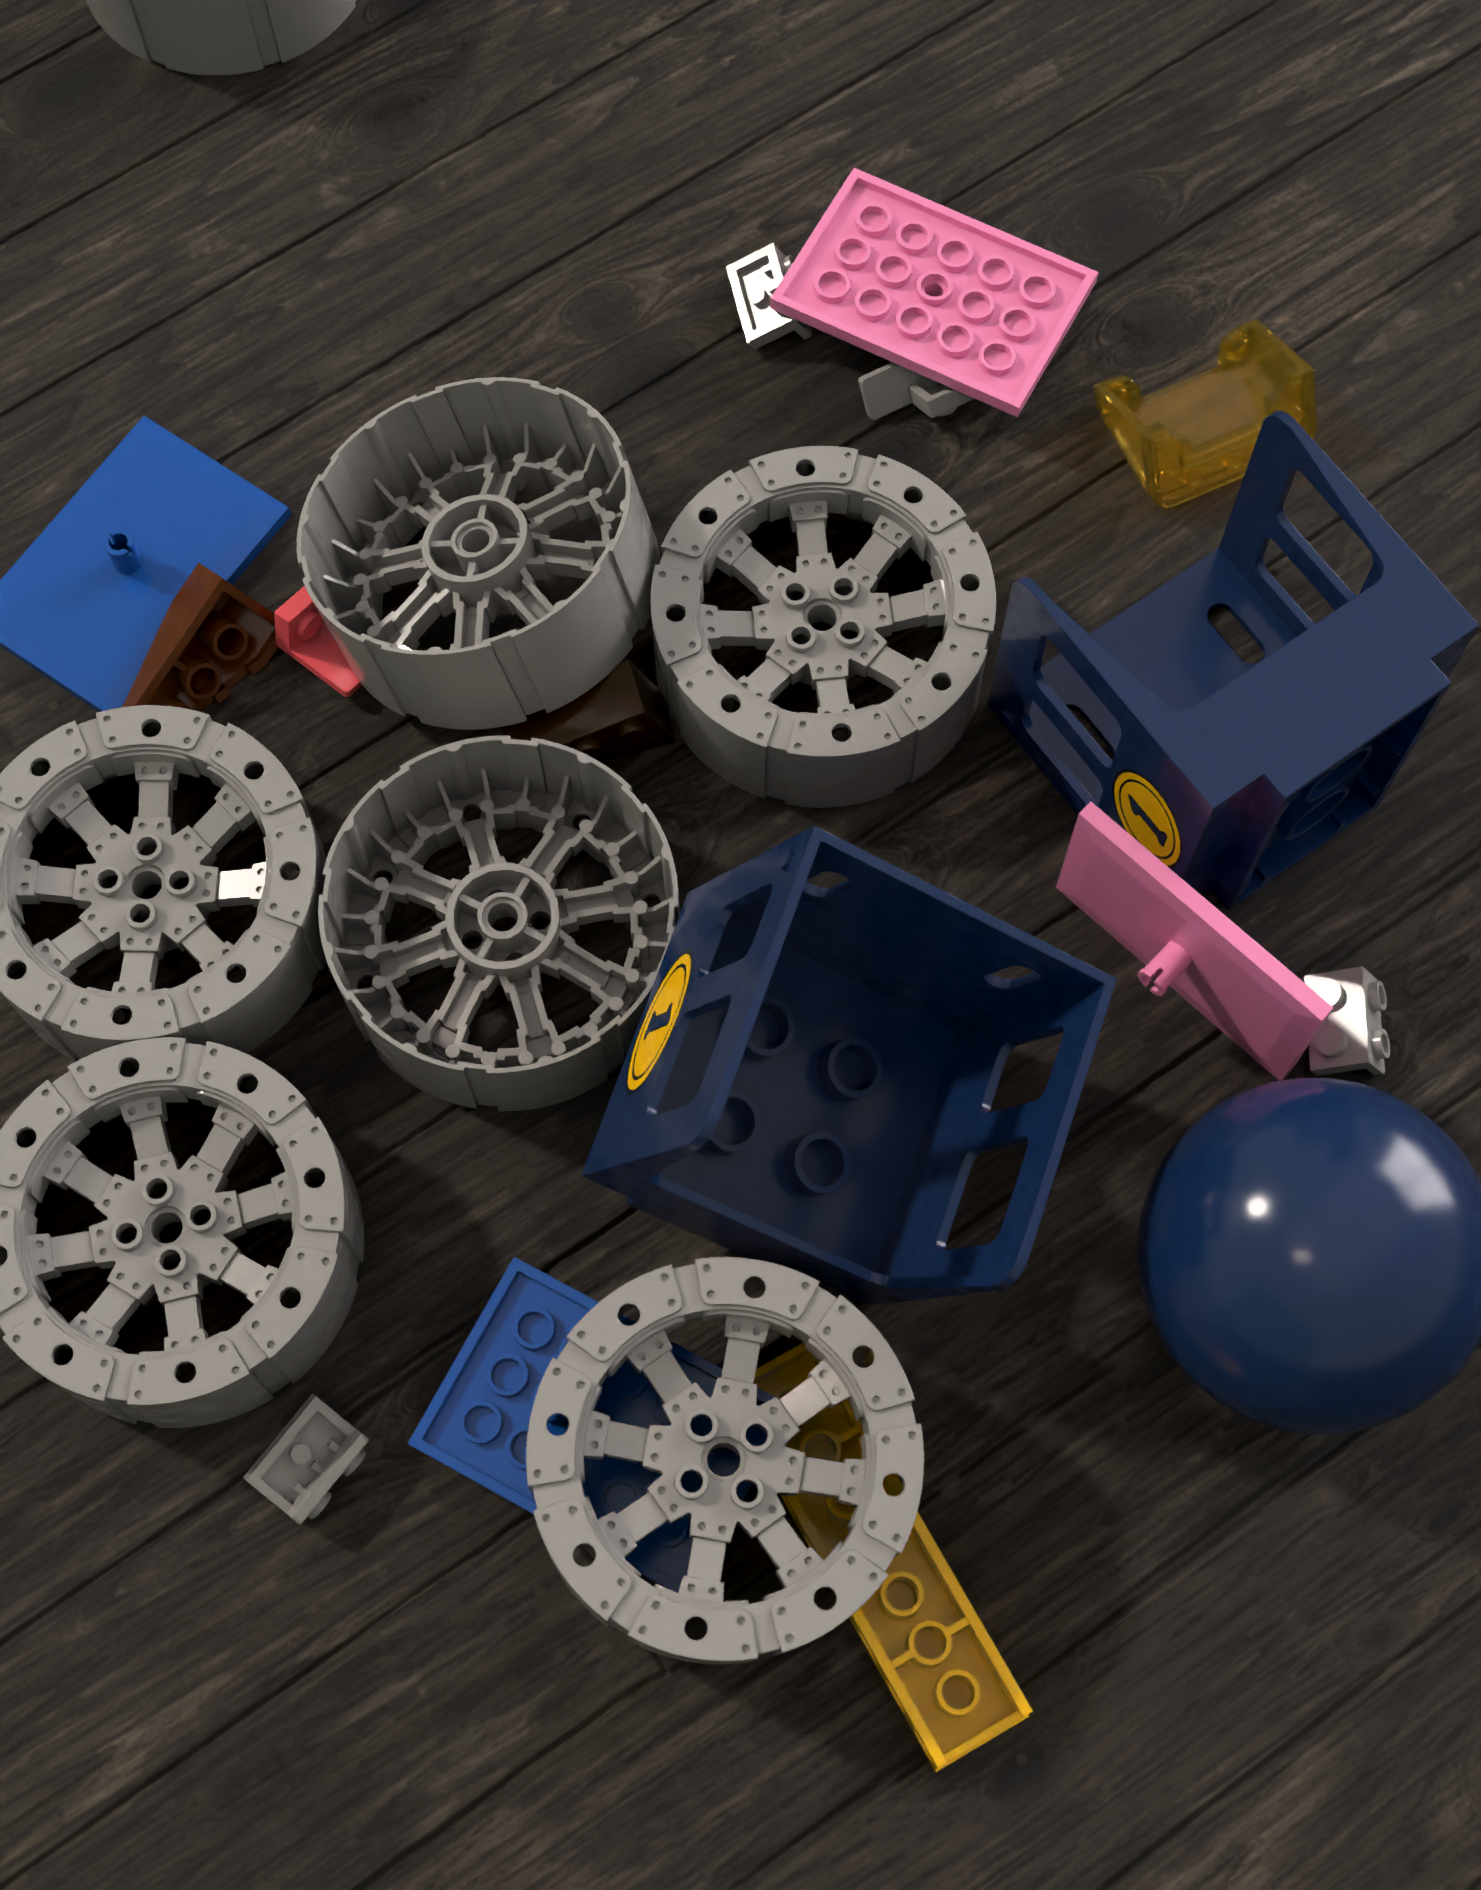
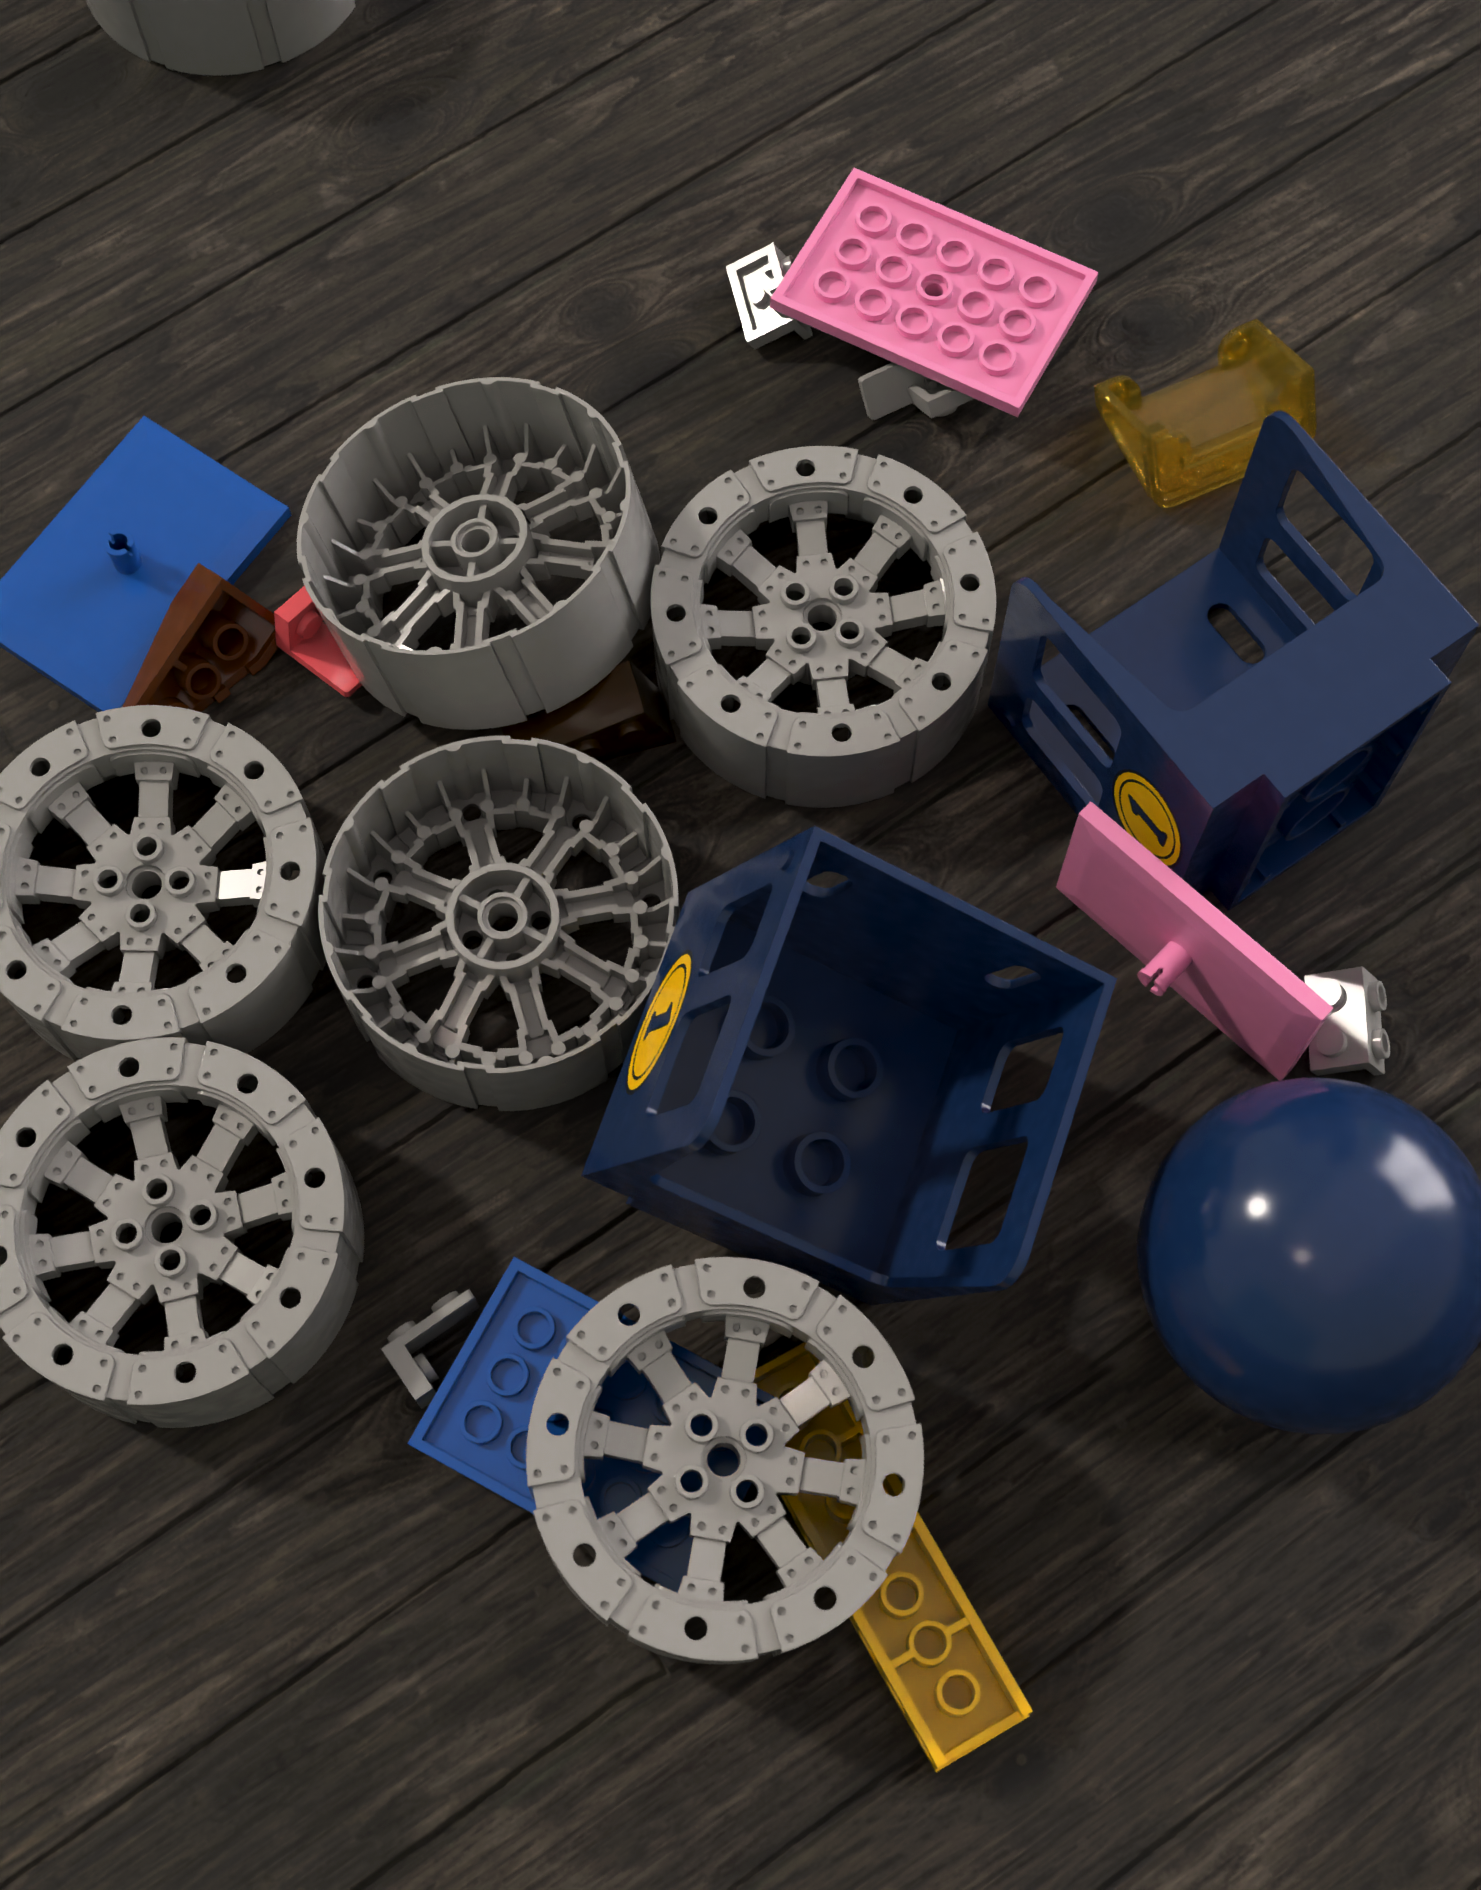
(307, 1460): light grey bracket -> none
(408, 1338): none -> light grey bracket

